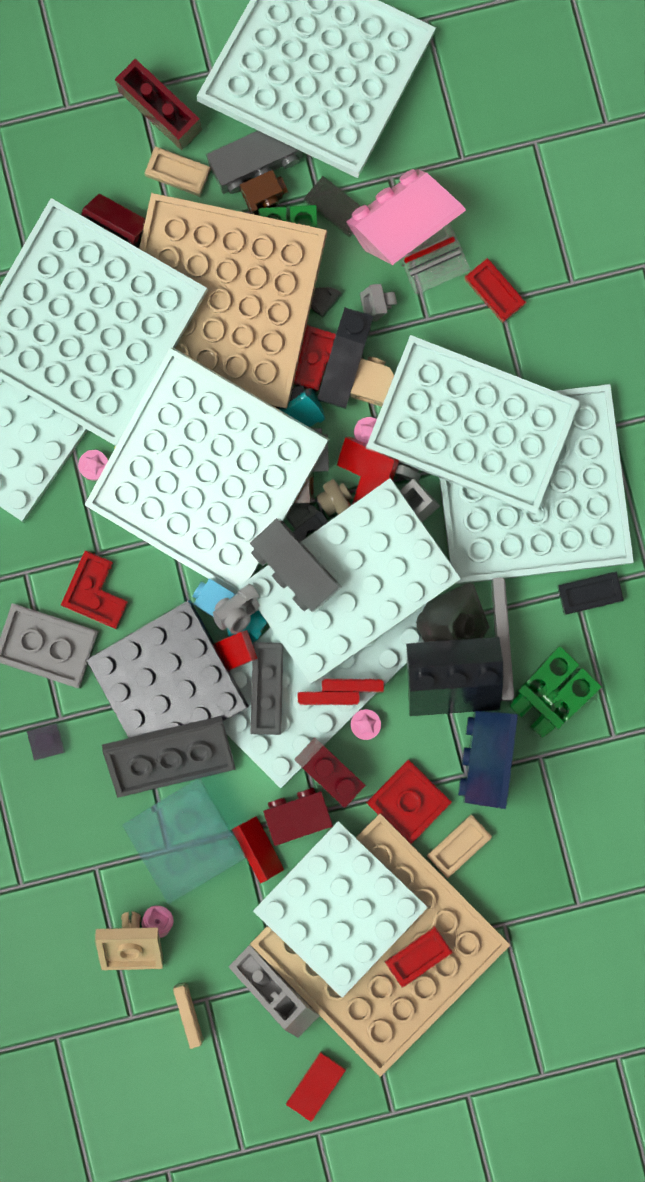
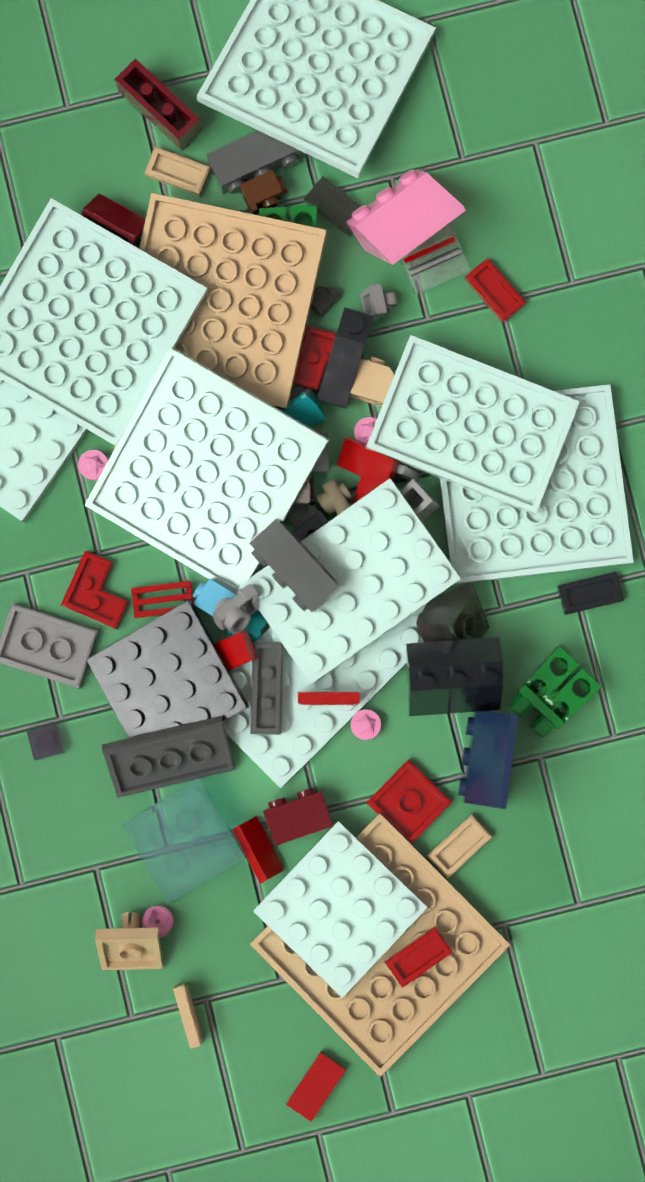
(163, 599): none -> red tile
(273, 992): light grey slope -> none
(329, 772): dark red brick -> none
(353, 685): red tile -> none
(501, 630): light grey tile -> none

